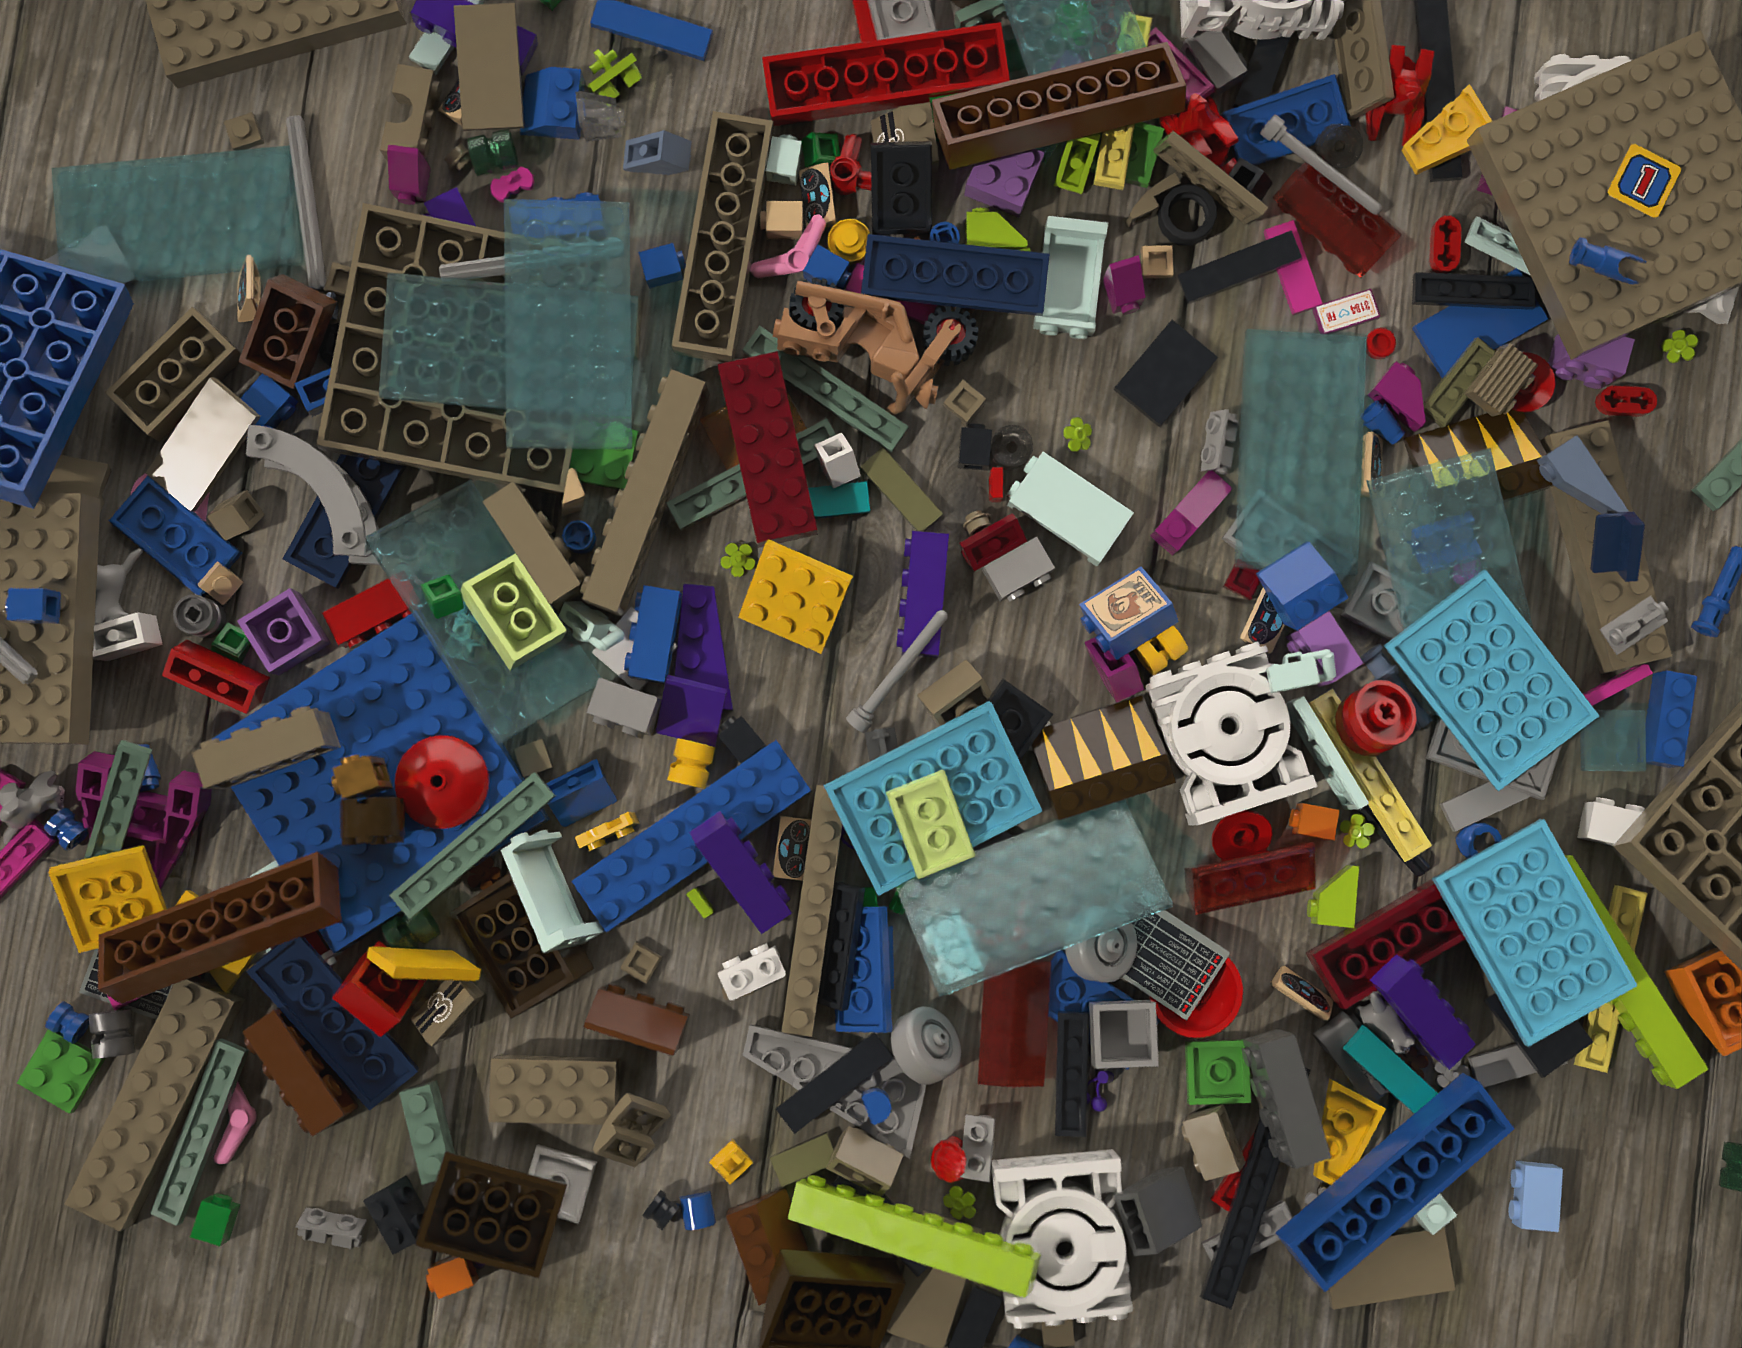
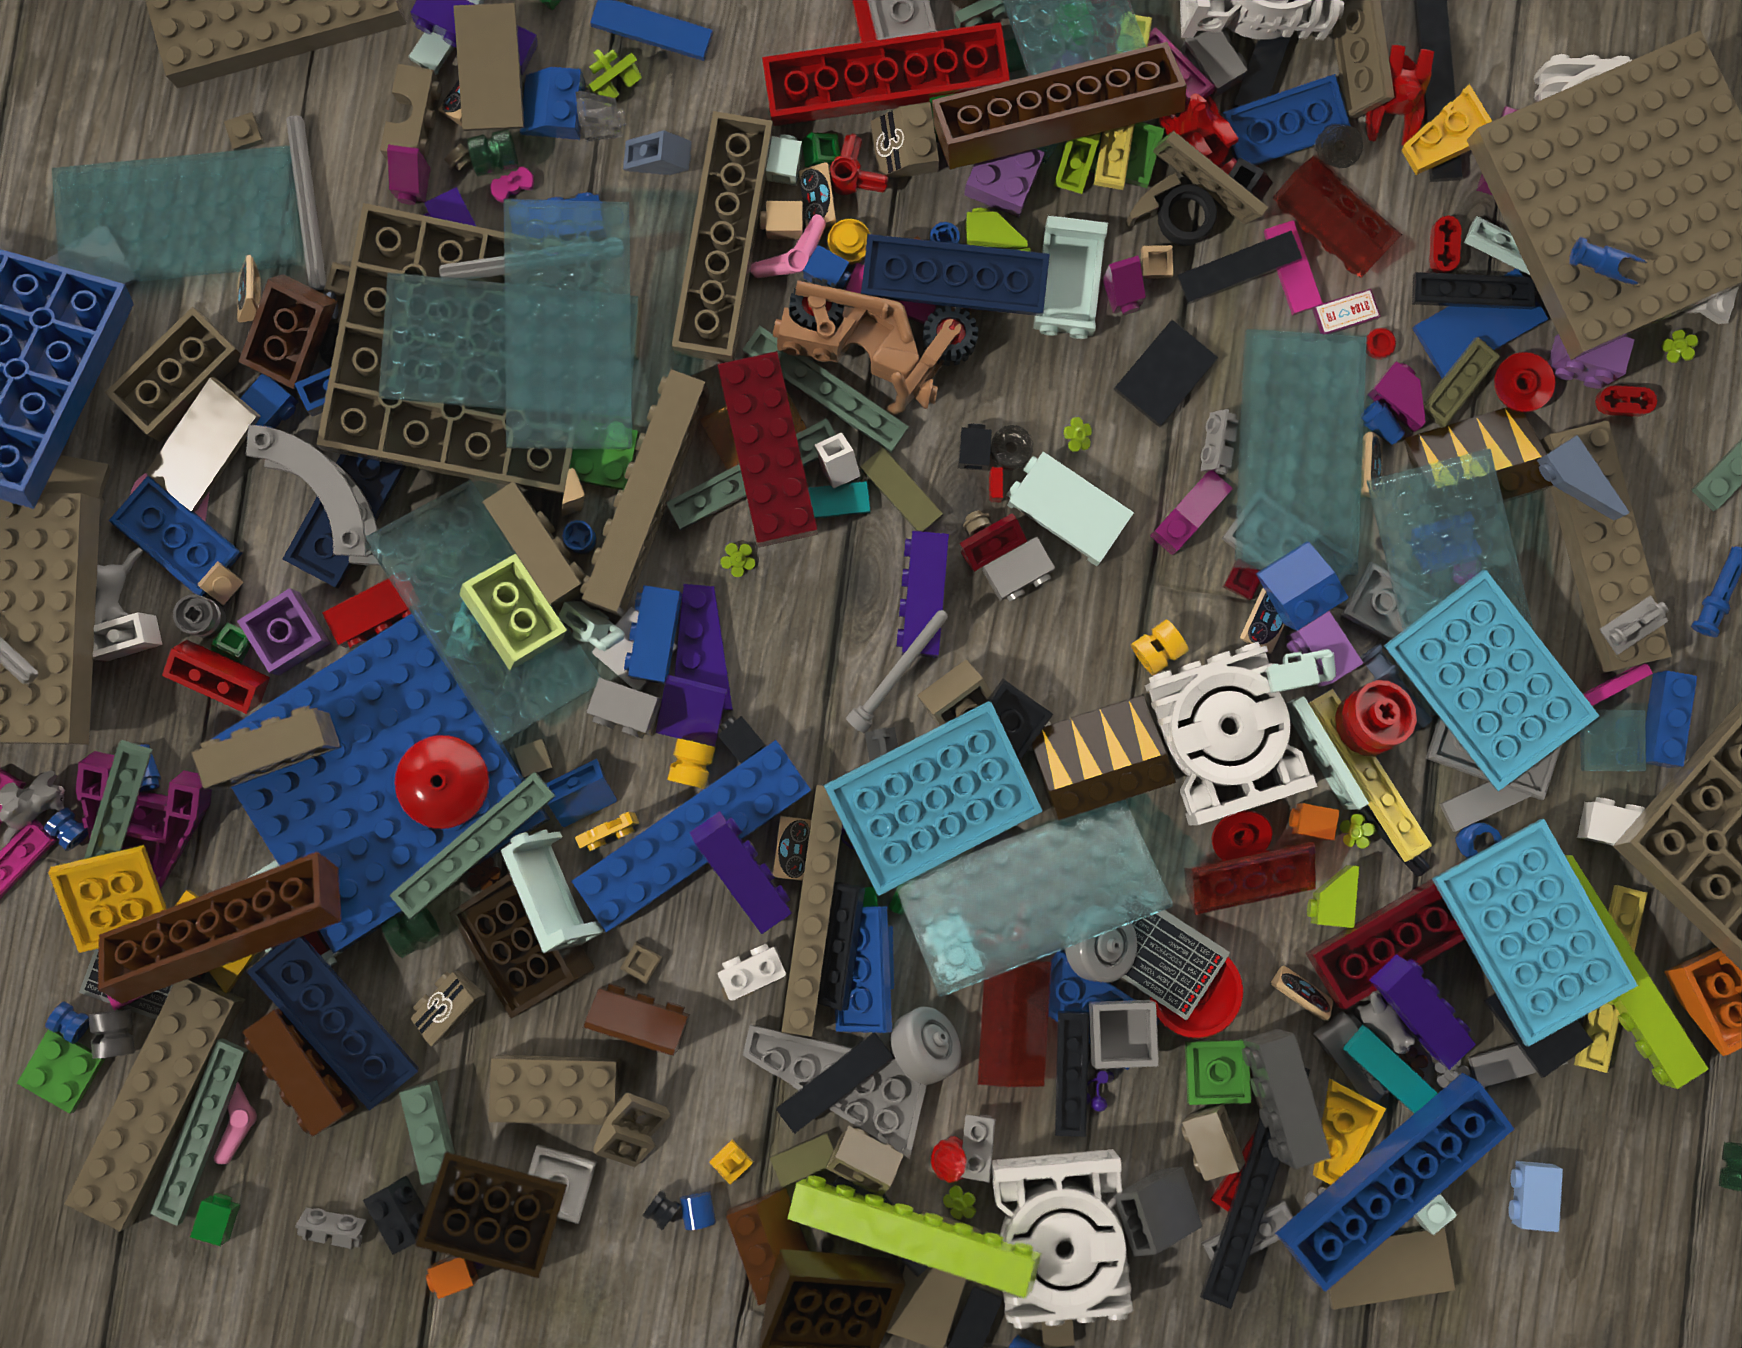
(33, 605): blue brick -> none
(235, 515): dark tan panel -> none
(360, 777): pearl gold brick -> none
(372, 821): dark brown brick -> none
(375, 995): red brick -> none
(423, 964): yellow tile -> none
(442, 596): green slope -> none
(662, 265): blue brick -> none
(700, 902): lime tile -> none
(795, 596): yellow plate -> none
(877, 1104): blue brick -> none
(901, 188): black tile -> none
(930, 824): yellowish green tile -> none
(965, 402): dark tan panel -> none
(1119, 675): magenta slope -> none
(1128, 613): brick -> none
(1277, 131): light grey piece -> none
(1501, 380): dark tan brick -> none
(1618, 544): dark blue panel -> none
(1644, 180): sticker -> none

